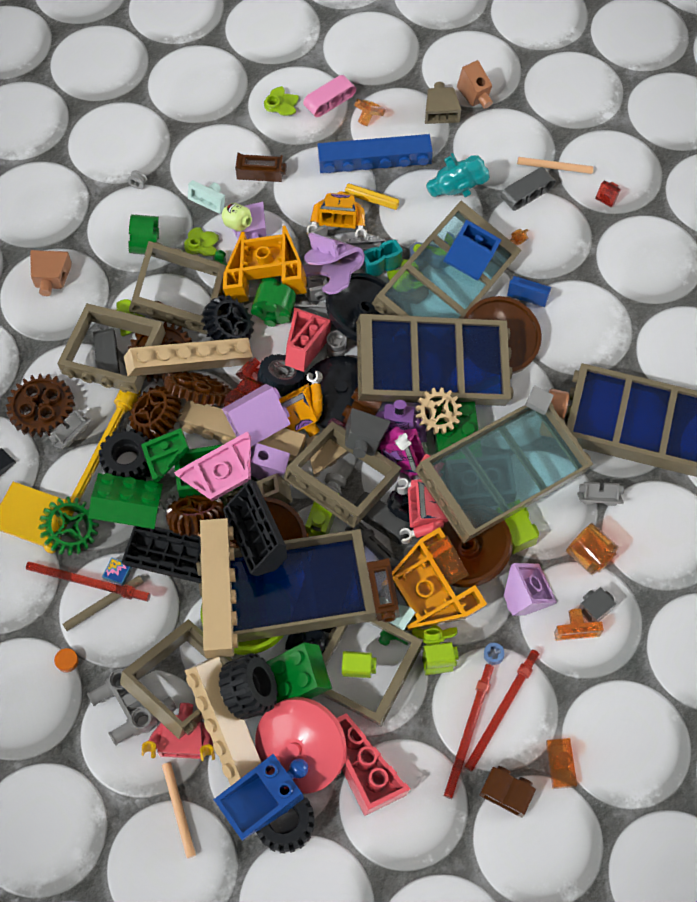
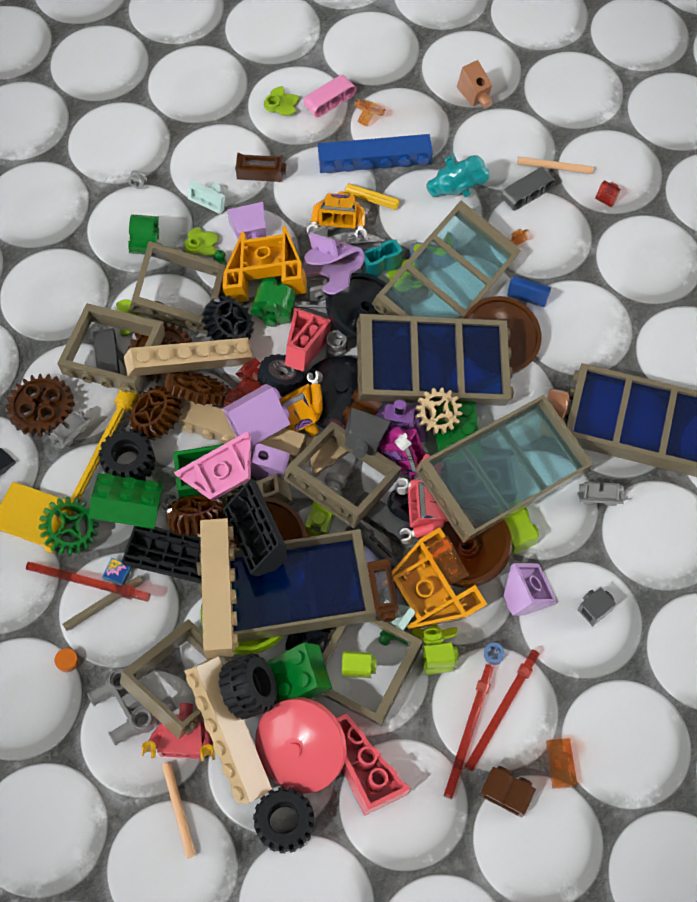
(49, 270): nougat torso -> none
(164, 452): green wing -> none
(236, 217): yellowish green head -> none
(257, 796): blue slope -> none
(442, 105): dark tan torso -> none
(472, 250): blue slope -> none
(539, 400): light grey tile -> none
(577, 628): clear orange tile -> none
(592, 549): clear orange piece -> none

